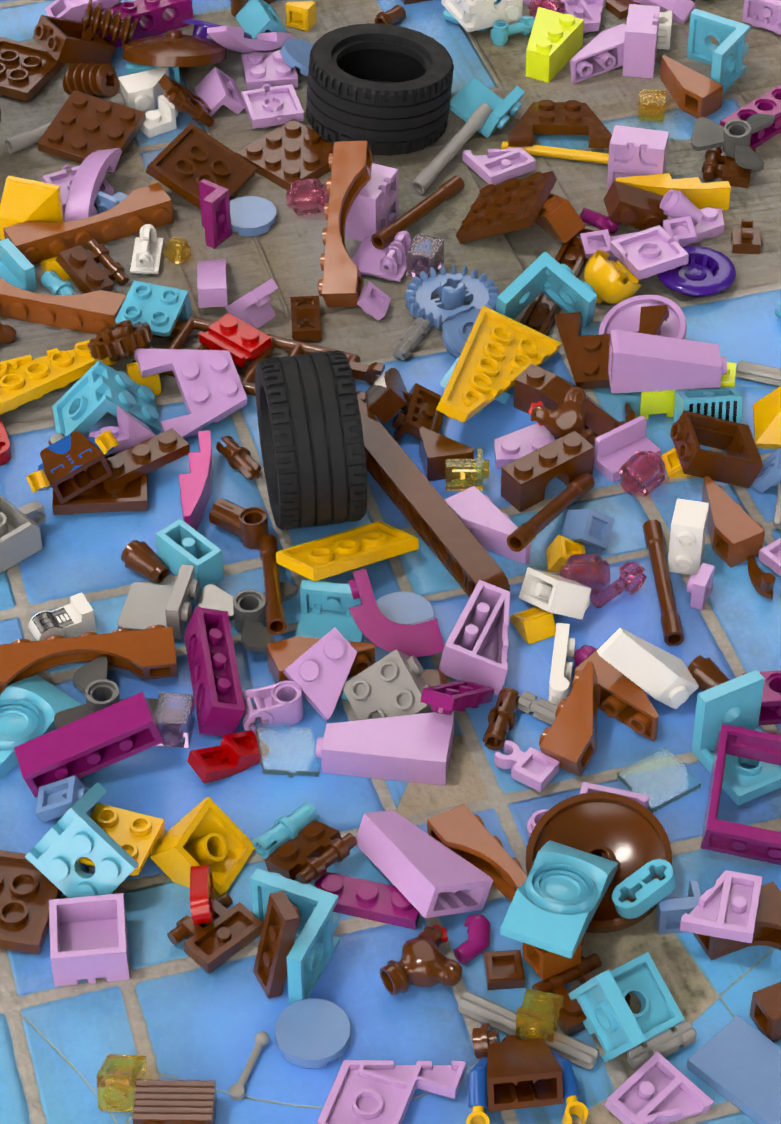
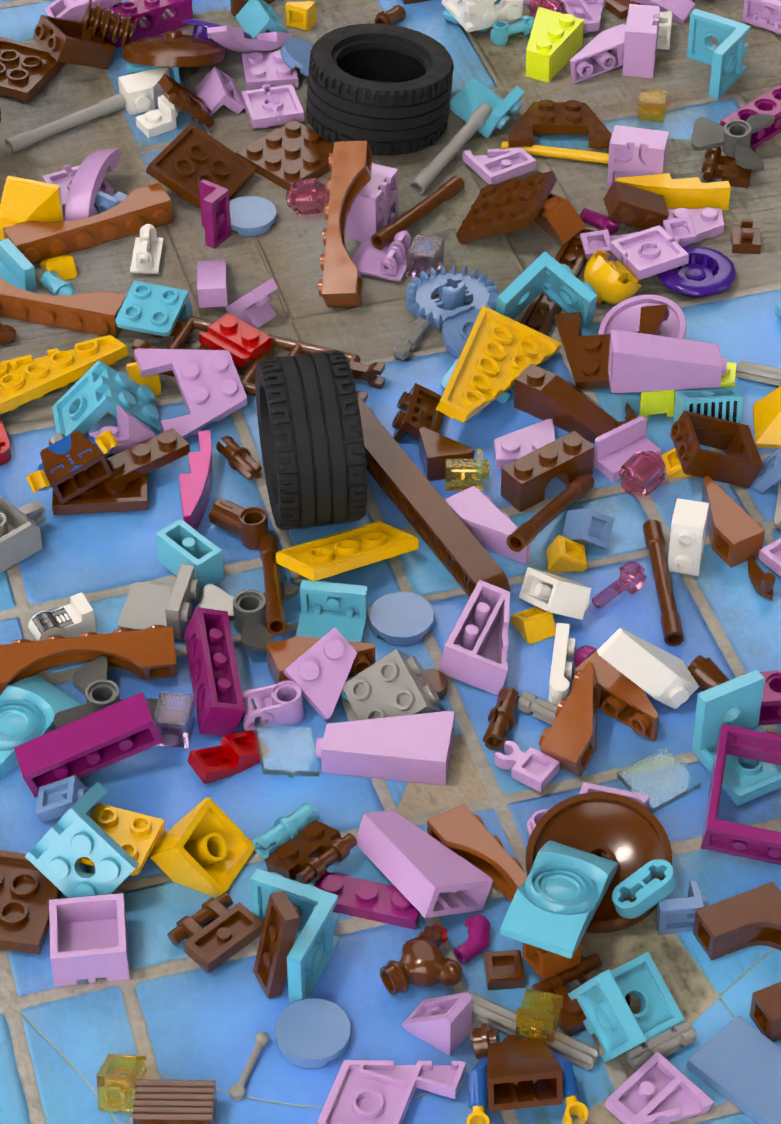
(85, 271): reddish brown plate -> none
(90, 125): reddish brown plate -> none
(91, 79): reddish brown piece -> none
(120, 340): reddish brown gear -> none
(144, 561): reddish brown cone -> none
(177, 250): clear yellow plate -> none
(201, 894): red beam -> none
(306, 318): reddish brown slope -> none
(373, 301): lavender plate -> none
(387, 395): reddish brown slope -> none
(412, 639): magenta arch -> none
(442, 1021): none -> lavender slope
(456, 696): magenta plate -> none
(566, 417): reddish brown animal -> none
(587, 570): clear pink head -> none
(678, 205): lavender cone -> none
(690, 89): dark orange slope -> none
(701, 586): lavender plate -> none
(727, 908): lavender wing -> none

